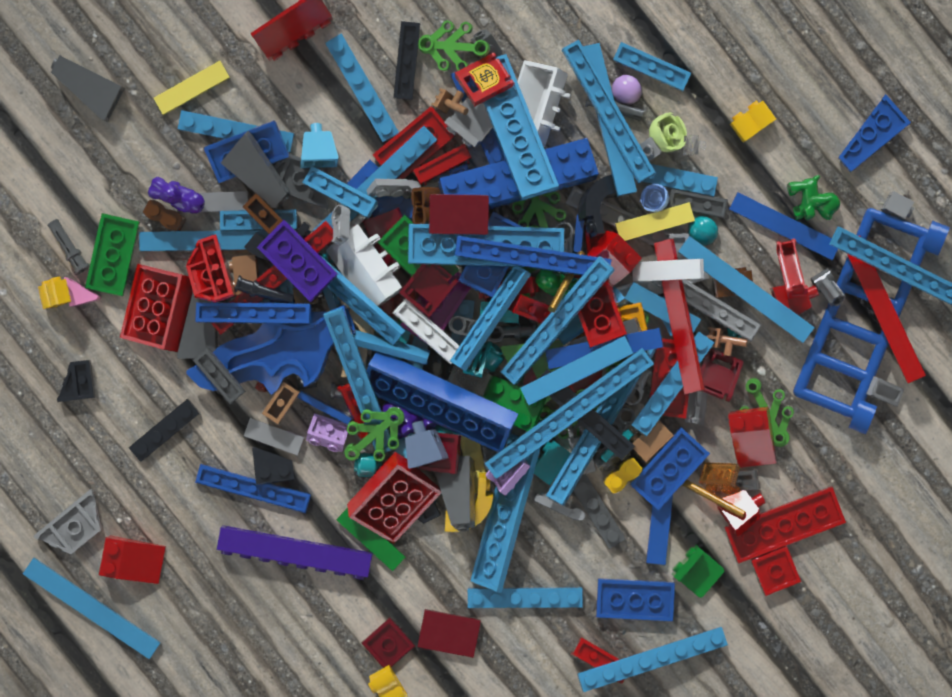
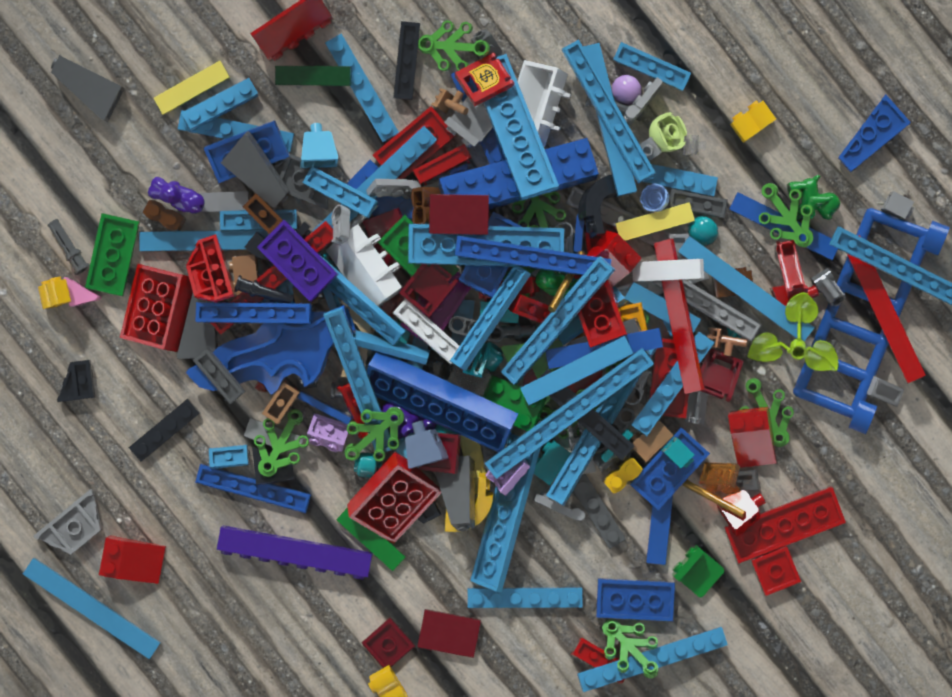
(219, 104): none -> dark azure plate
(228, 456): none -> dark azure plate
(279, 445): none -> bright green plant
(313, 75): none -> dark green tile
(629, 645): none -> bright green plant
(642, 102): none -> light grey hinge
(678, 453): none -> teal brick
(789, 217): none -> bright green plant
(819, 357): none -> lime plant

